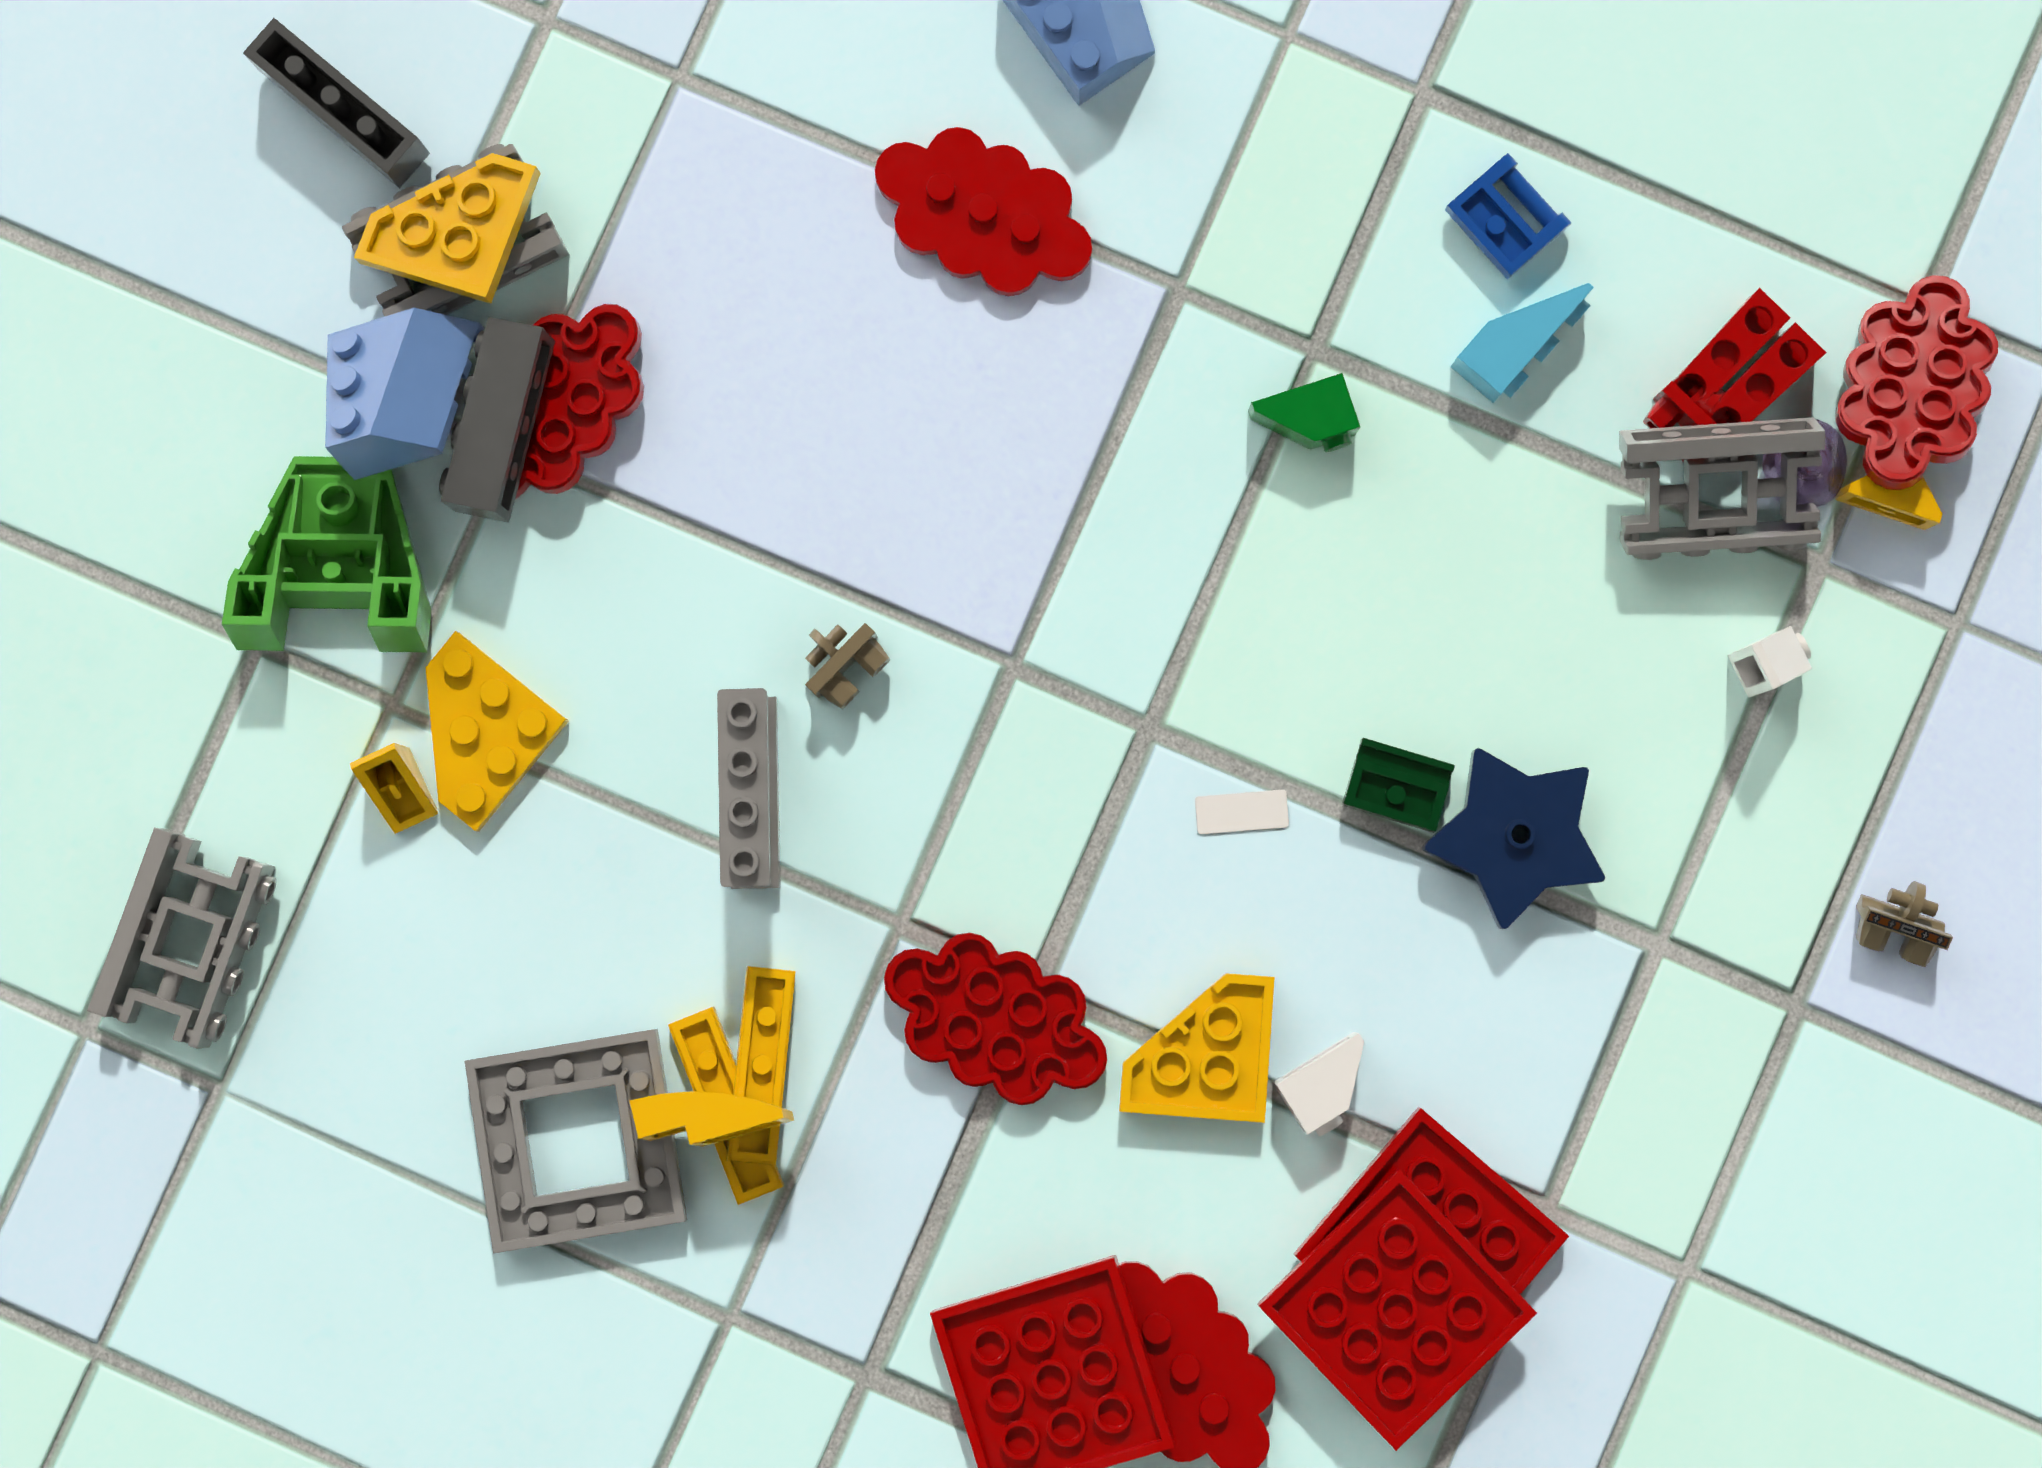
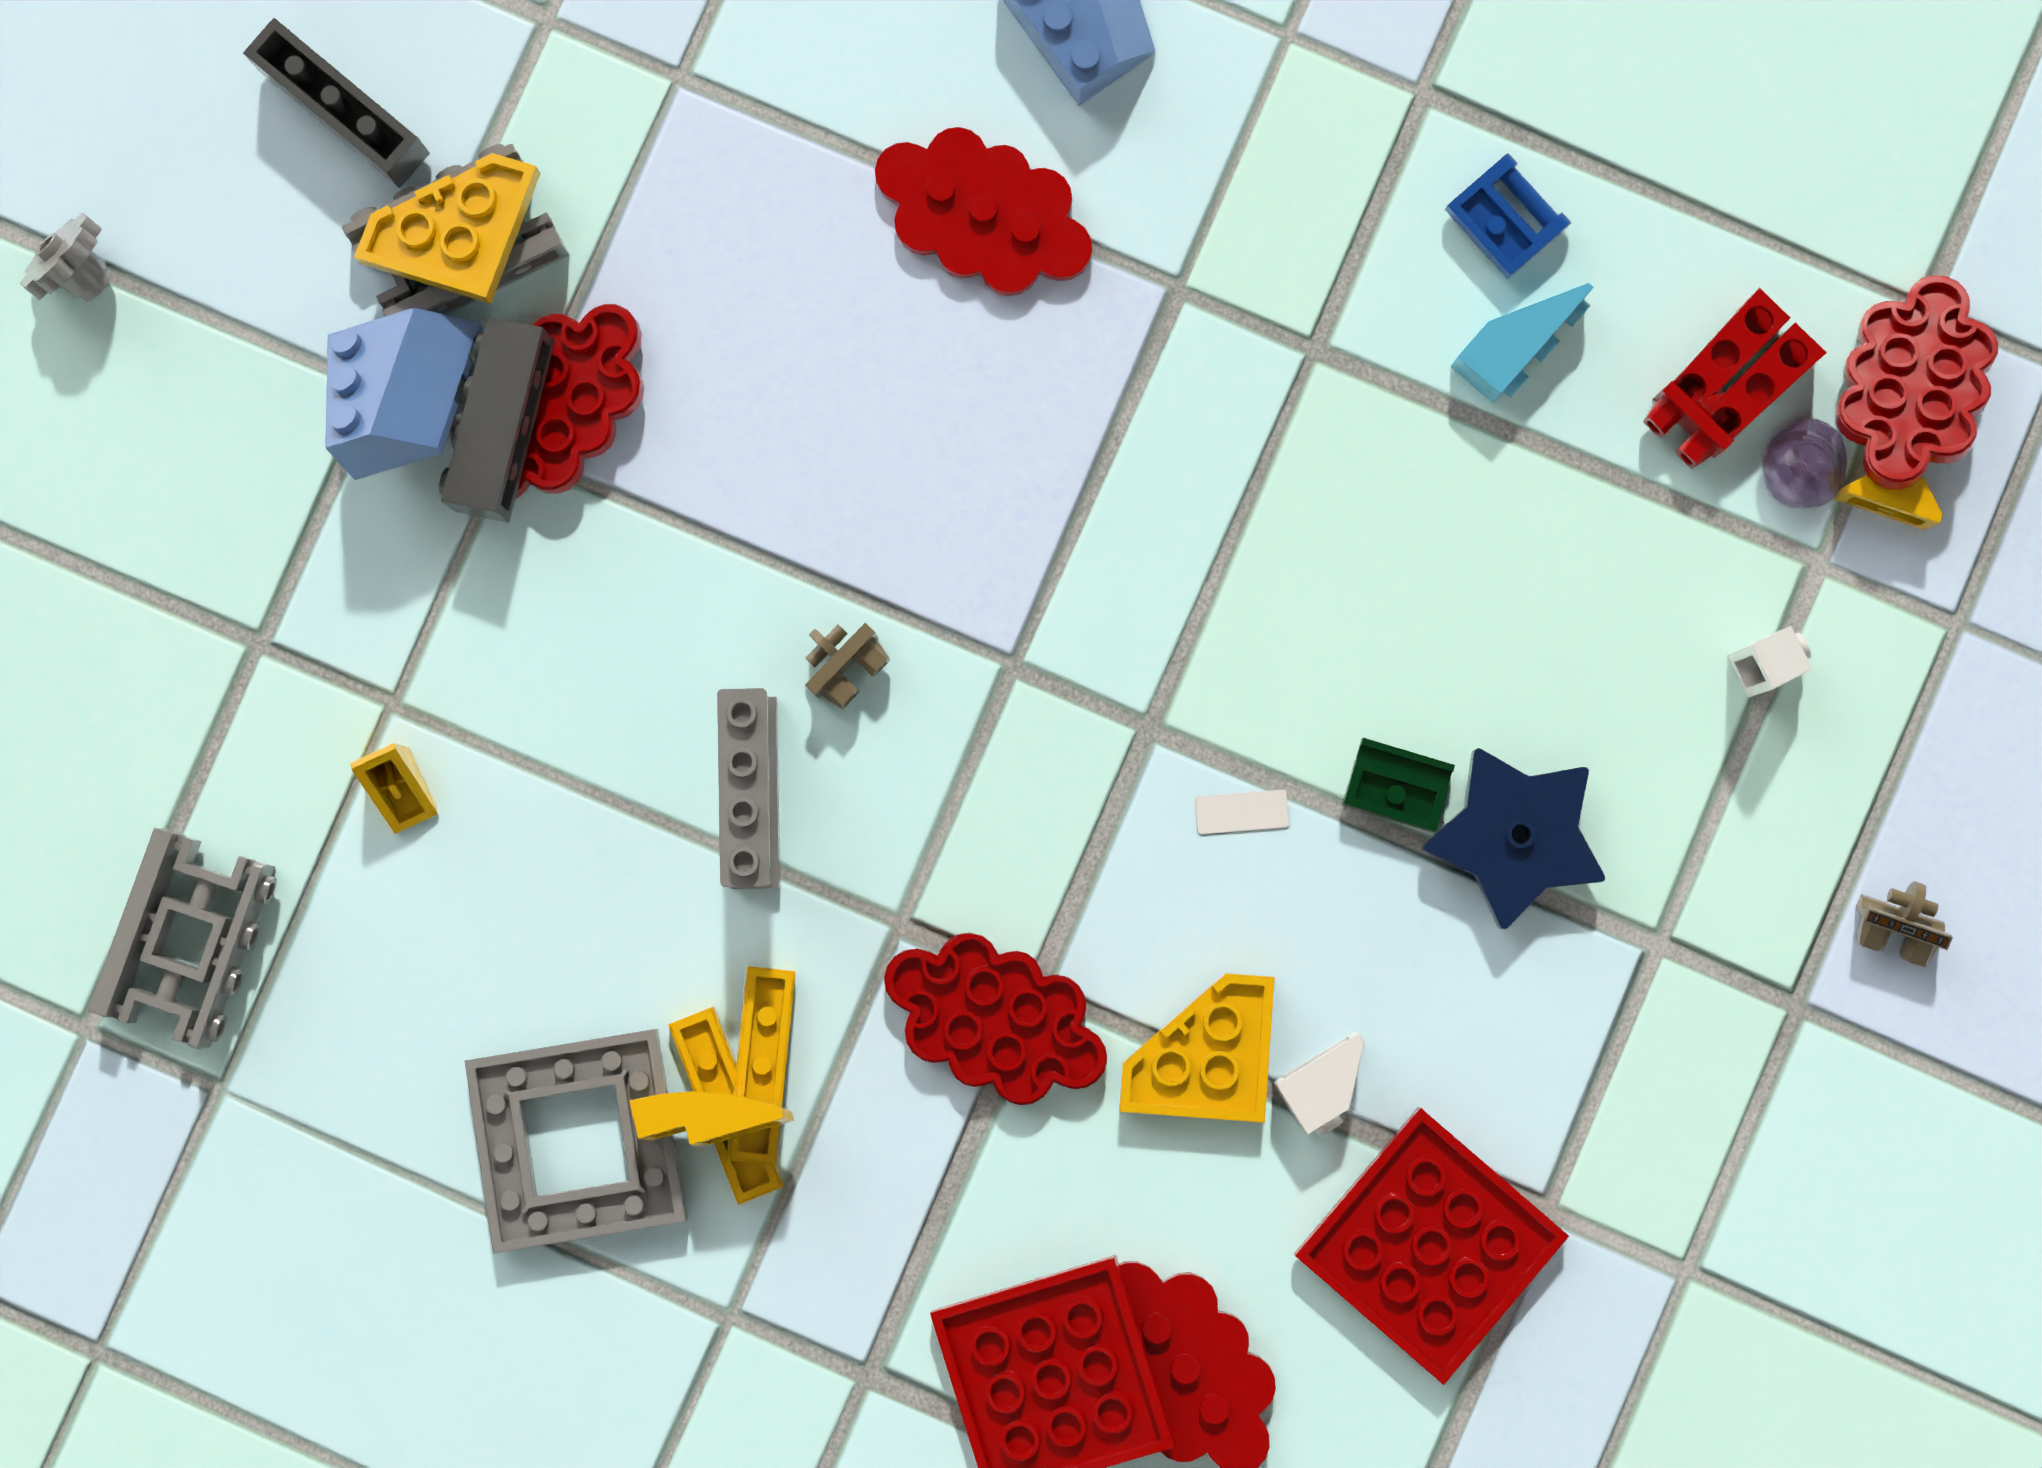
(68, 262): none -> light grey plant
(330, 548): bright green wedge -> none
(483, 729): yellow plate -> none
(1311, 414): green slope -> none
(1397, 1308): red plate -> none
(1718, 450): light grey fence -> none

